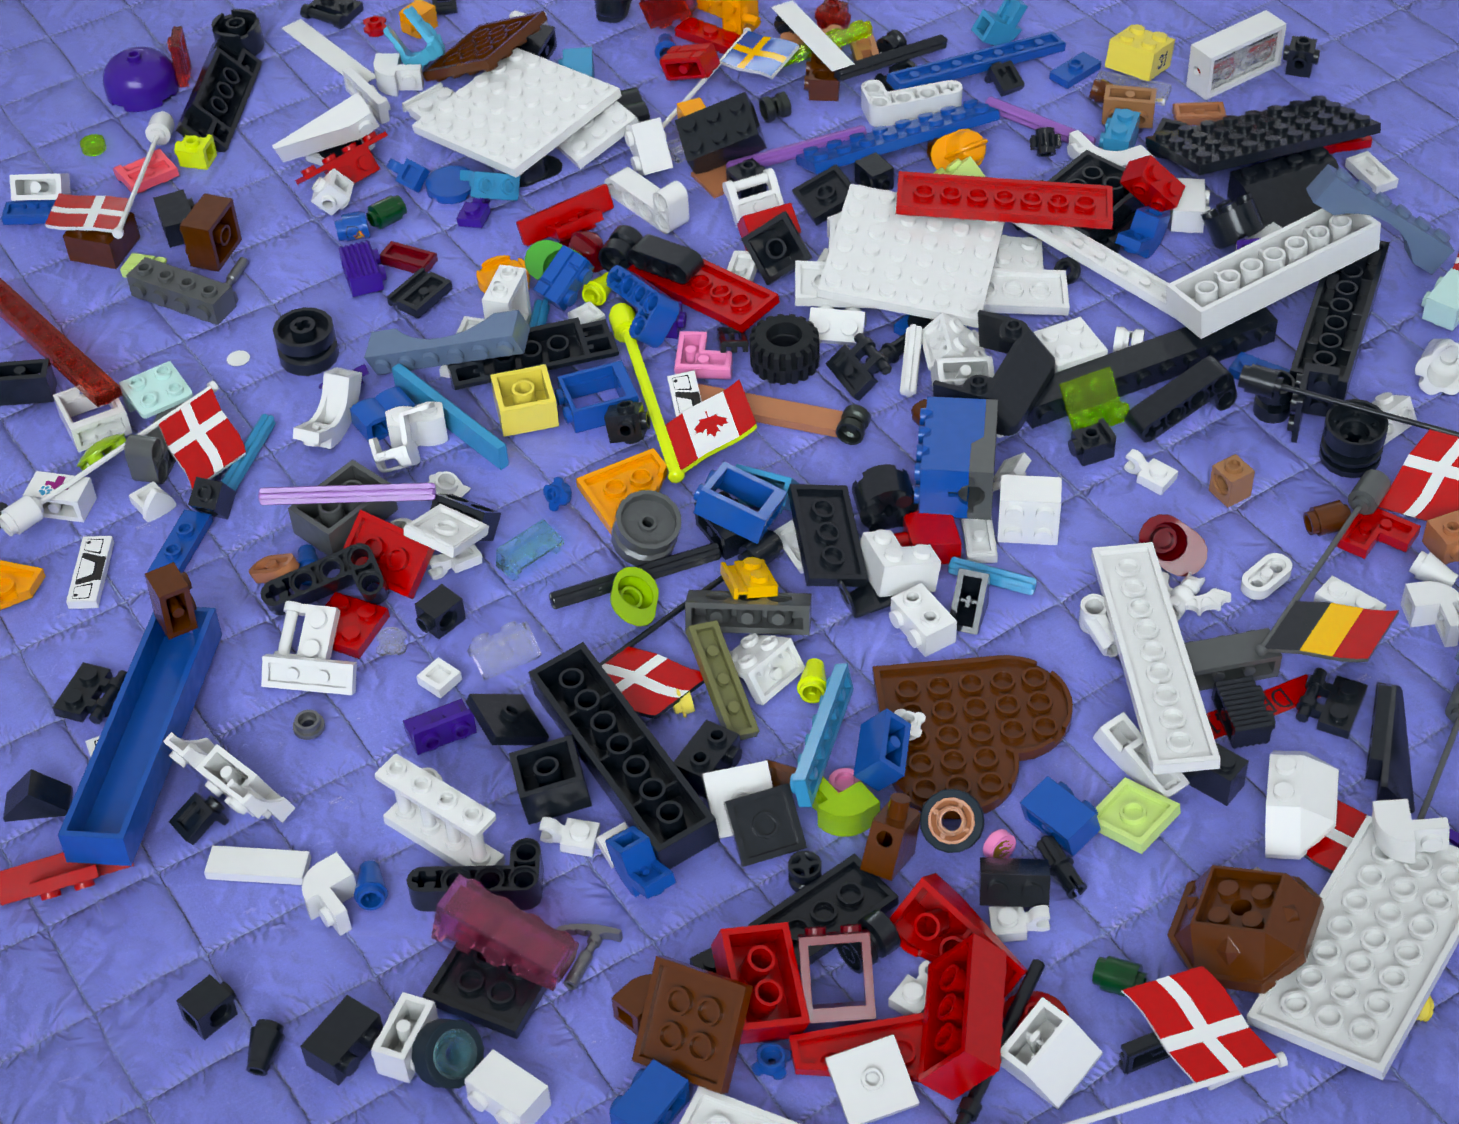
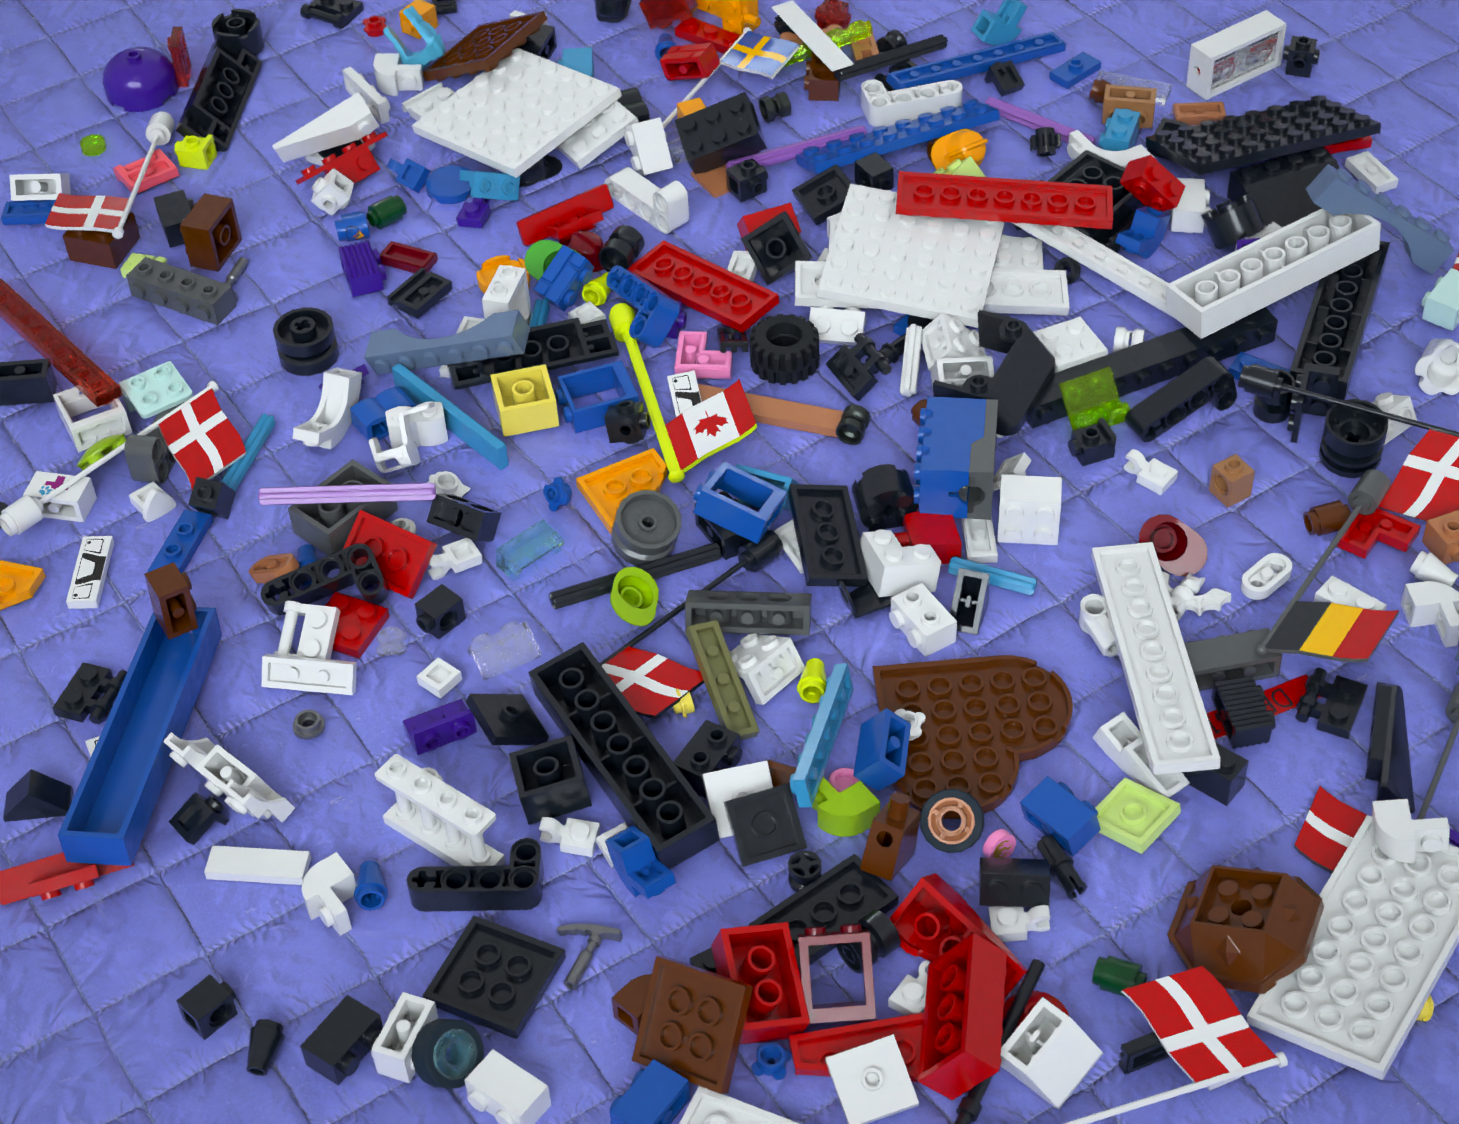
(238, 358): white sticker -> none
(325, 49): white sticker -> none
(446, 530): white plate -> none
(503, 933): clear pink wedge -> none
(665, 259): black beam -> none
(749, 578): yellow plate -> none
(756, 202): white plate -> none
(1140, 52): light yellow brick -> none
(1298, 803): white wedge -> none

